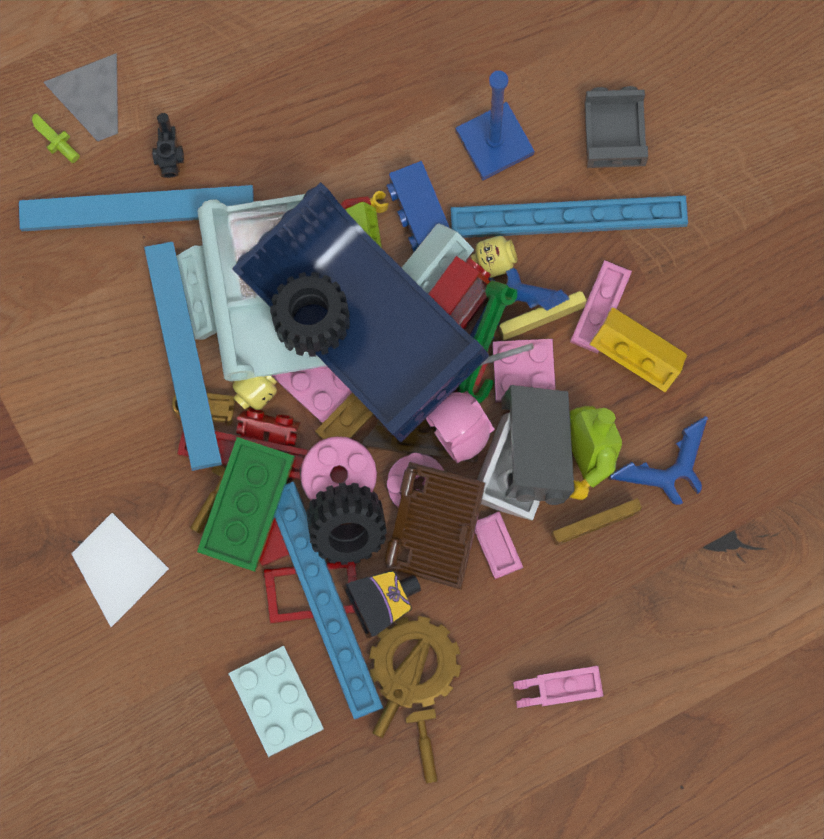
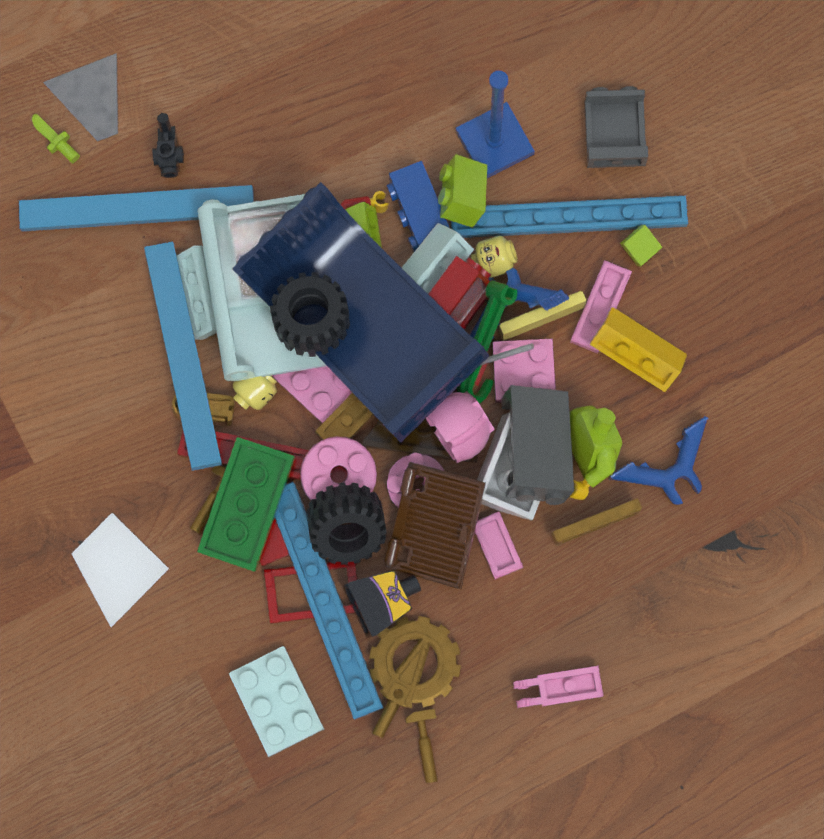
(256, 423): red hinge -> none
(463, 190): none -> lime brick
(641, 245): none -> lime tile

